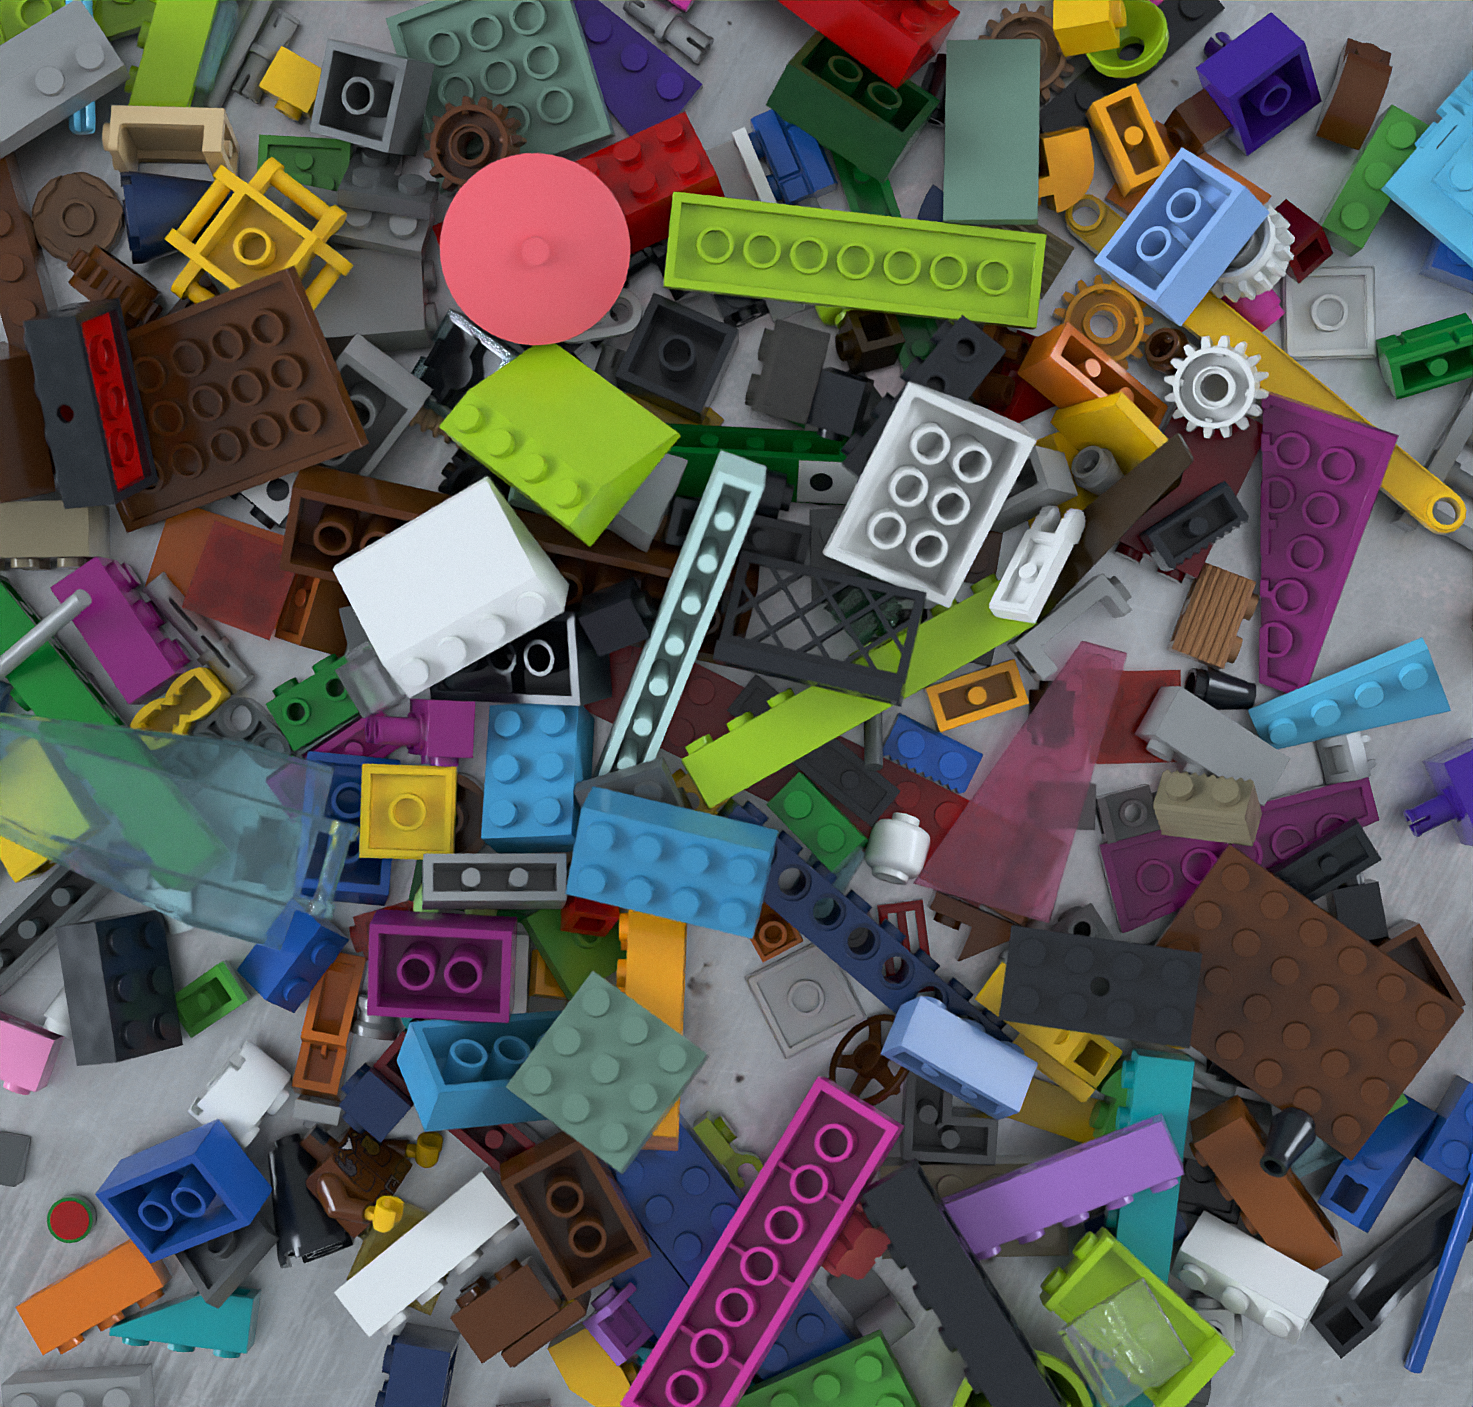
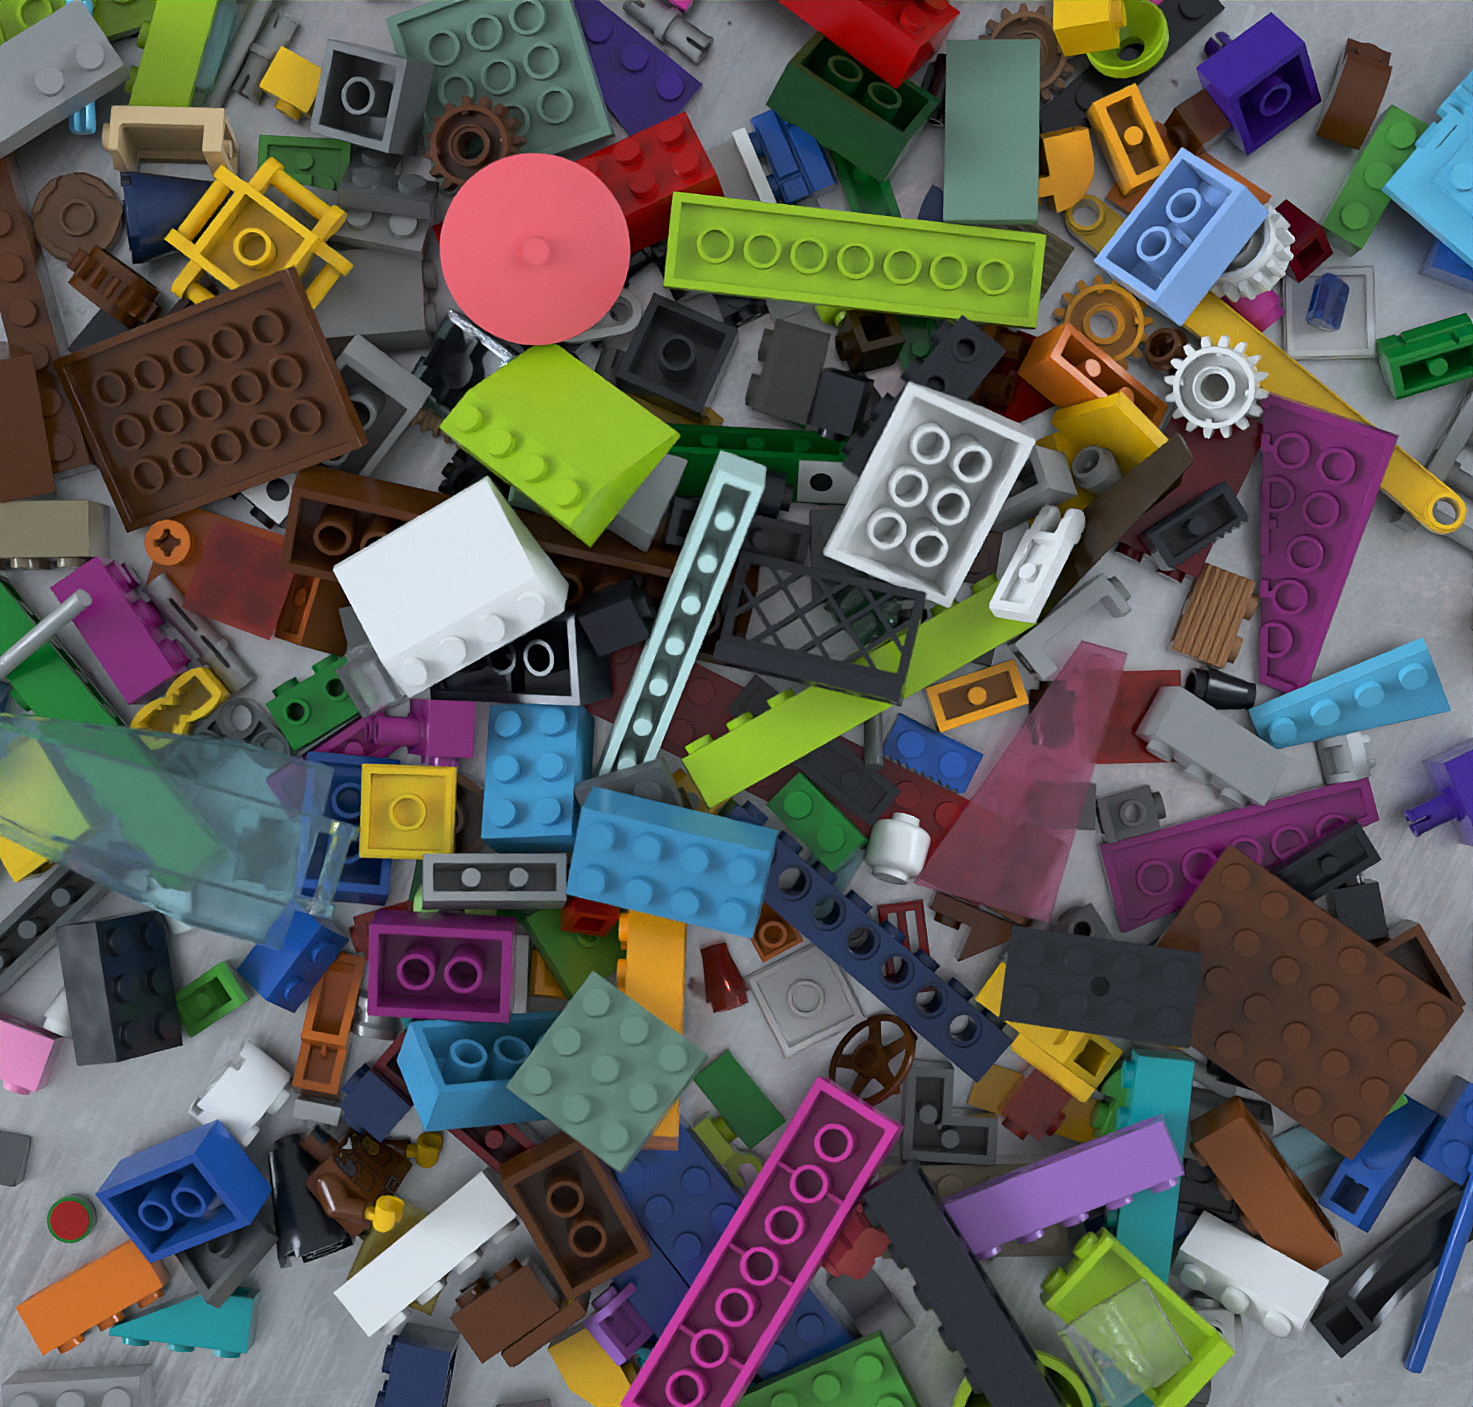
(90, 403): black brick -> none
(180, 543): none -> orange wheel
(722, 979): none -> clear red cone
(739, 1099): none -> green tile
(959, 1057): medium blue brick -> none
(1034, 1105): none -> clear red brick
(1207, 808): dark tan brick -> none
(1288, 1138): black cone -> none
(1327, 302): none -> clear blue slope

